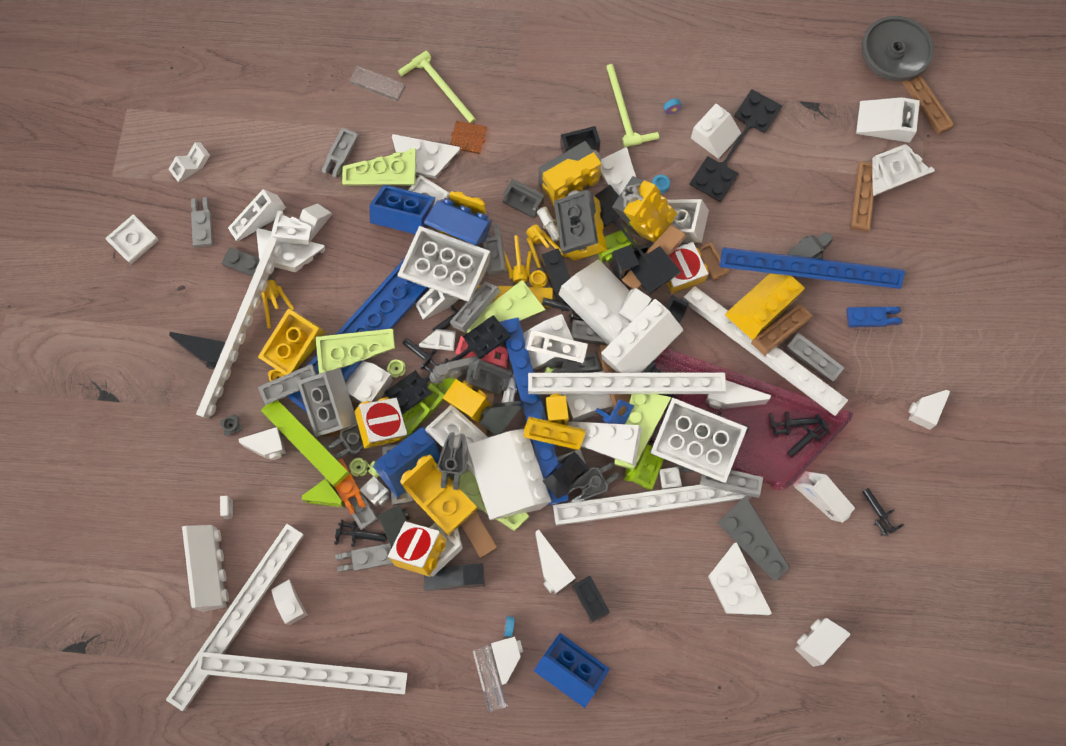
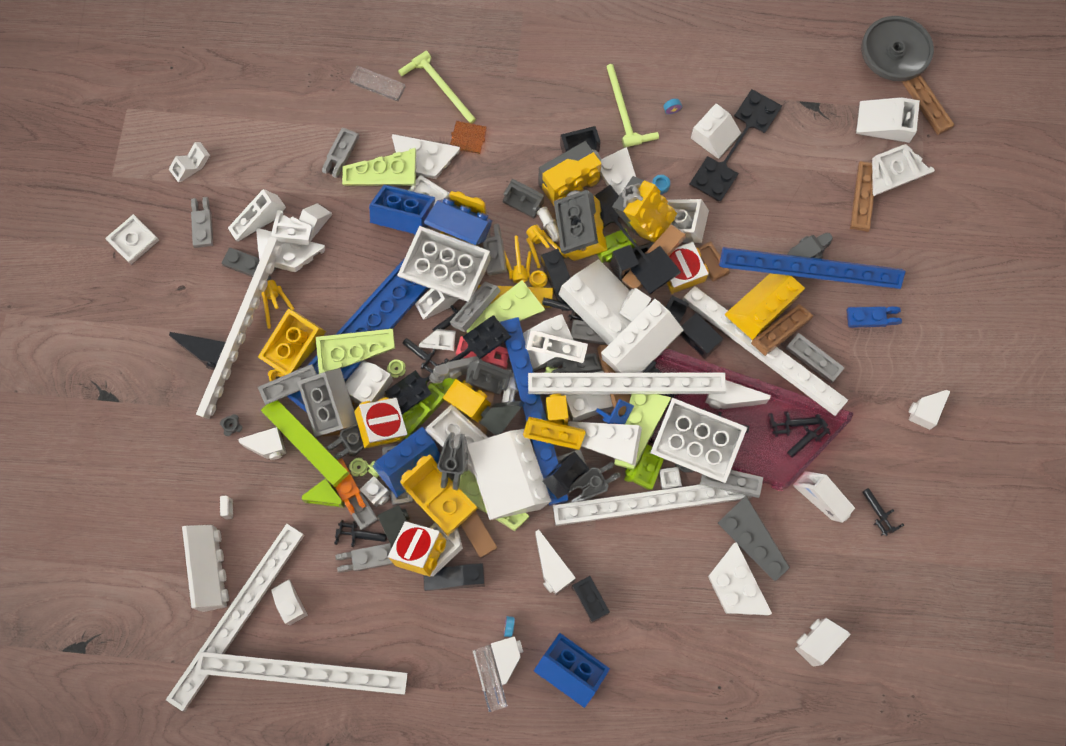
(700, 336): none -> black panel

